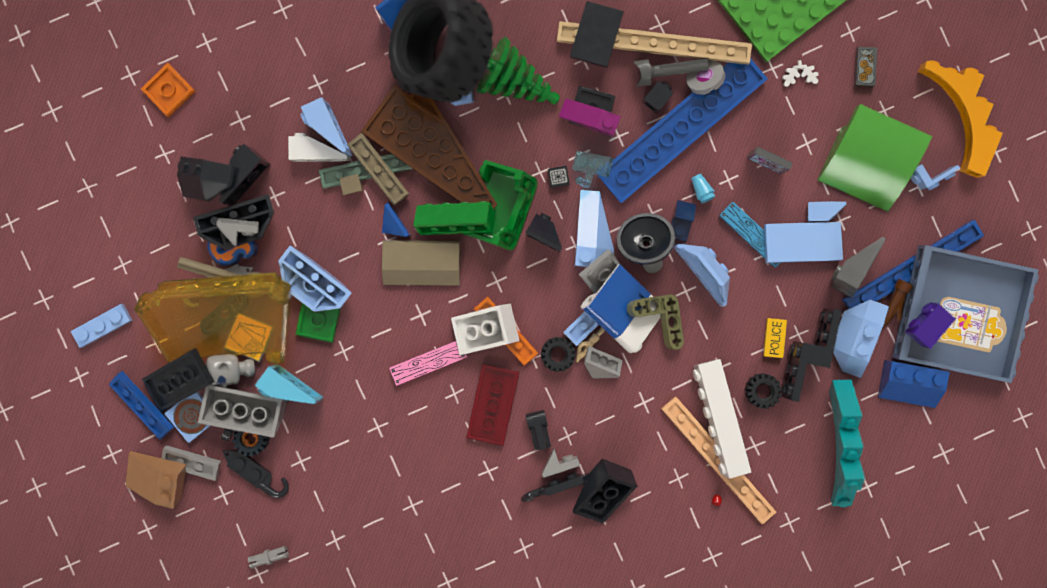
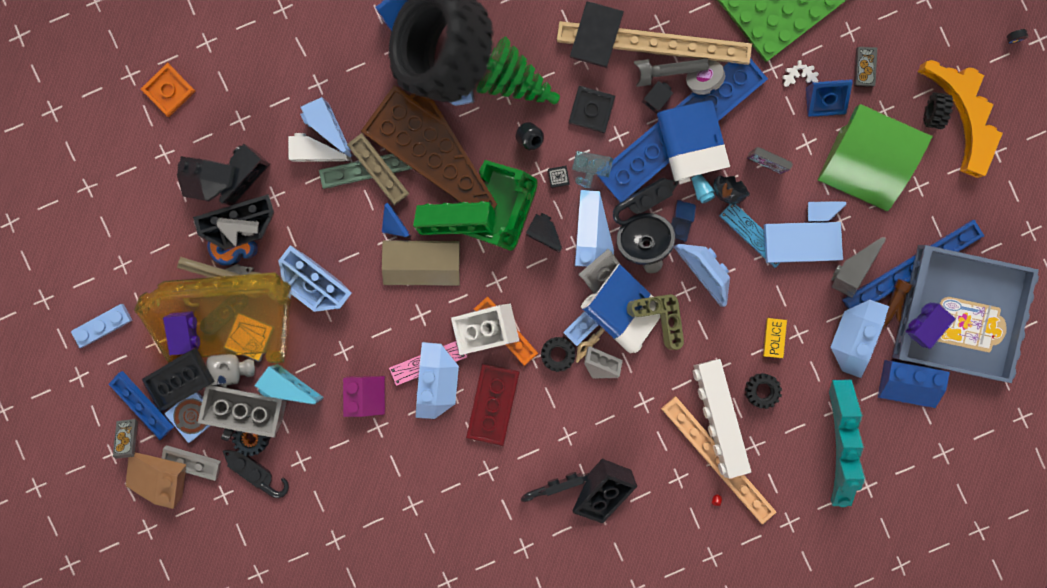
(125, 438): none -> tile
(181, 332): none -> dark purple piece
(268, 557): light grey pin -> none
(318, 324): green tile -> none
(351, 184): dark tan slope -> none
(363, 396): none -> magenta slope
(436, 381): none -> light blue wedge
(529, 136): none -> black head
(538, 425): black piece -> none
(555, 466): light grey slope -> none
(590, 117): magenta slope -> none
(646, 198): none -> black plate
(693, 140): none -> blue door
(729, 190): none -> black hair
(805, 353): black bracket -> none
(828, 97): none -> blue slope
(922, 179): light blue bracket -> none
(938, 111): none -> black tyre
(1017, 36): none -> black tile

